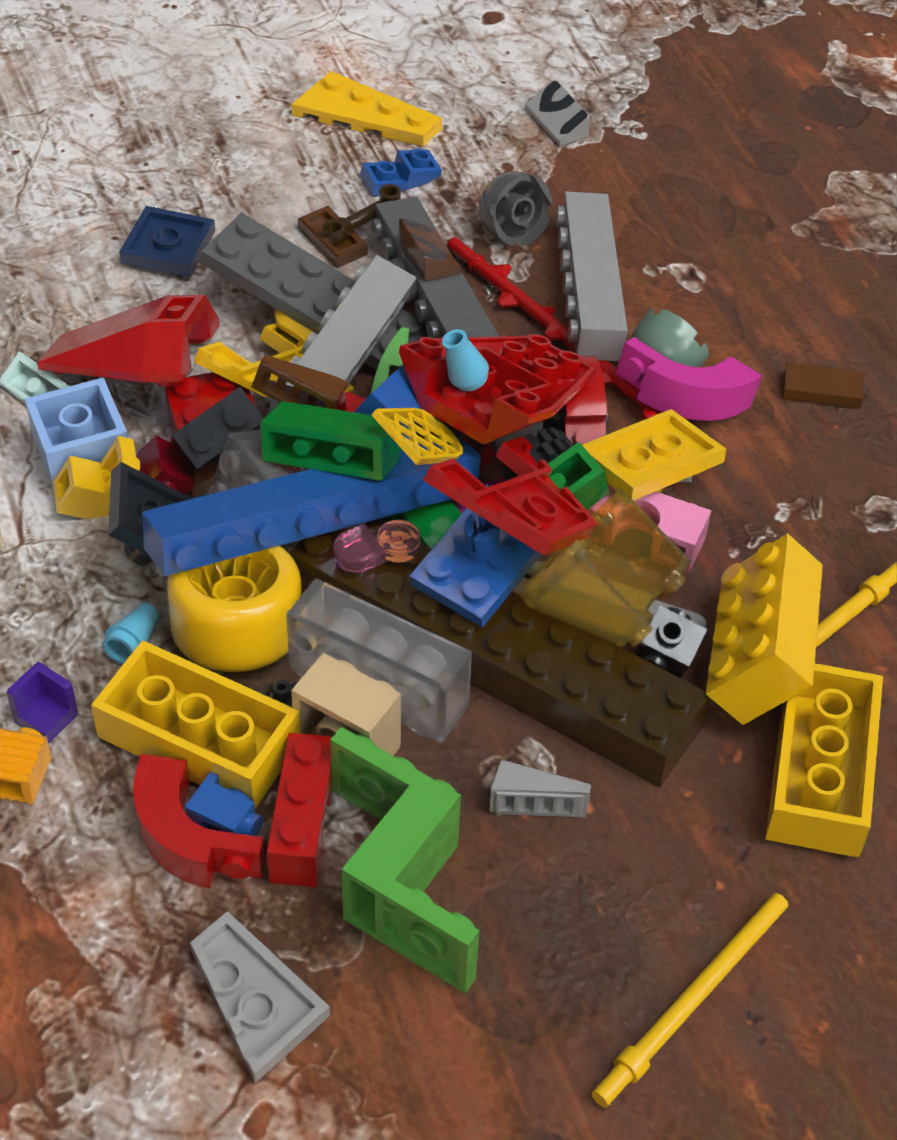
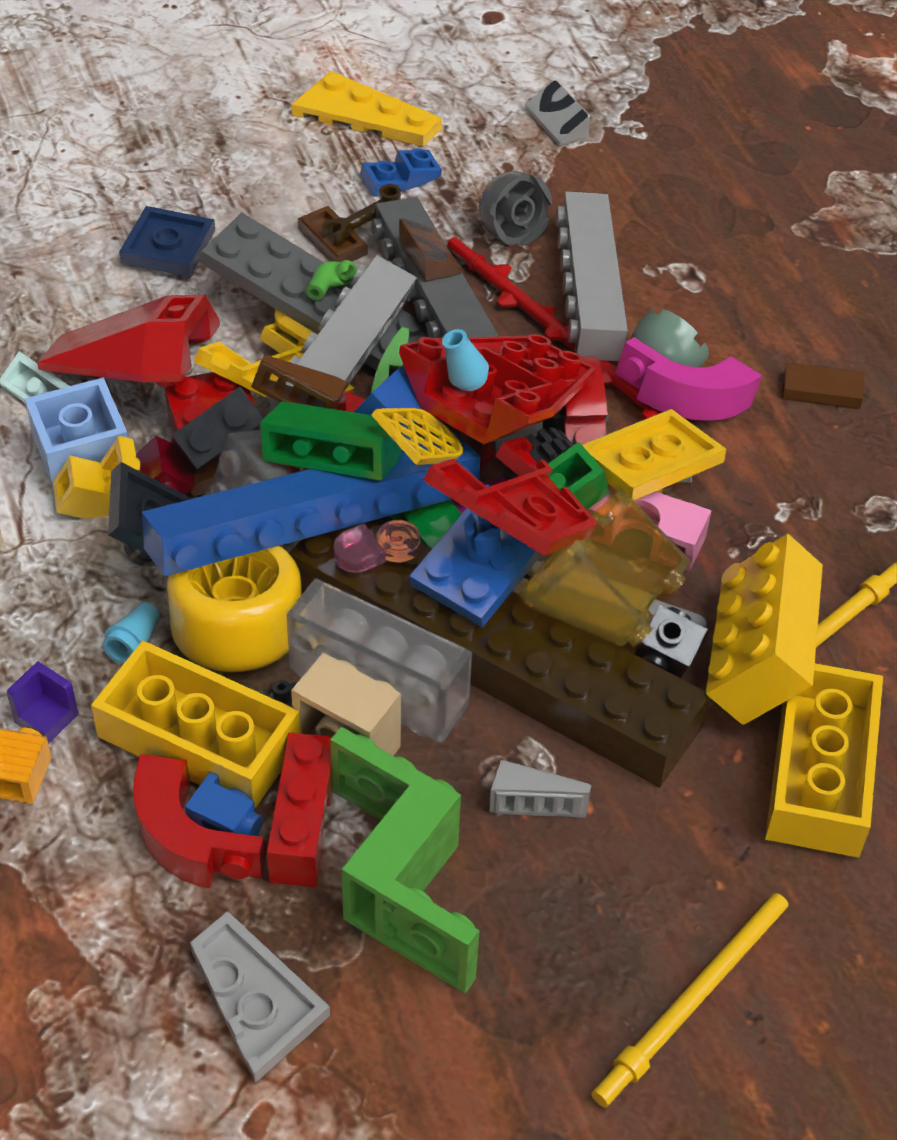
(330, 275): none -> bright green arm

